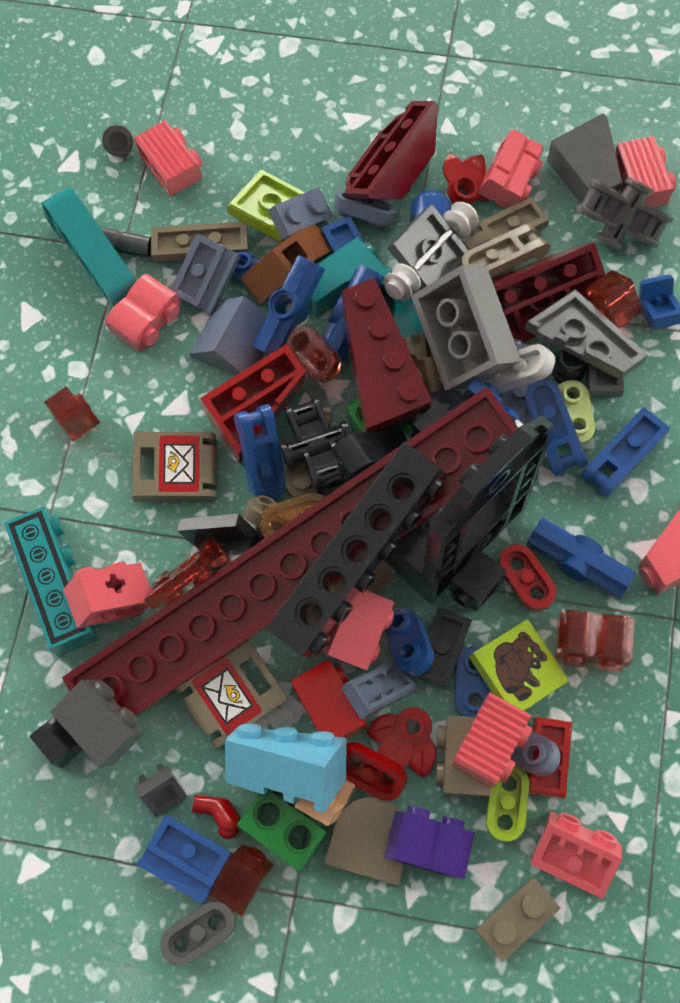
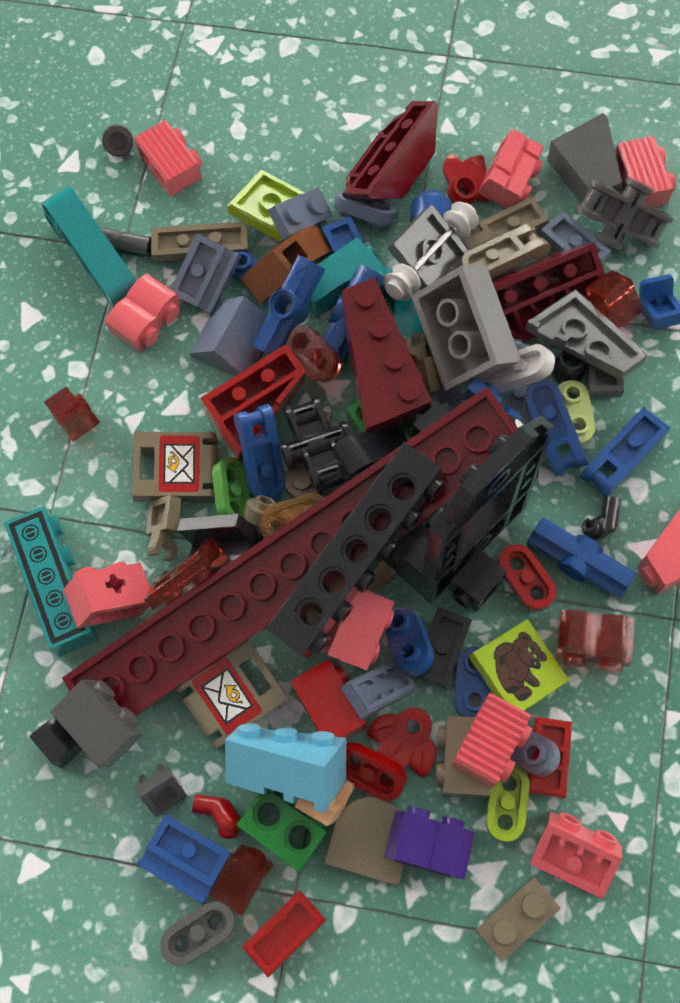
(161, 523): none -> dark tan plate
(230, 486): none -> bright green plate
(283, 933): none -> red plate
(567, 233): none -> sand blue plate
(606, 522): none -> black arm

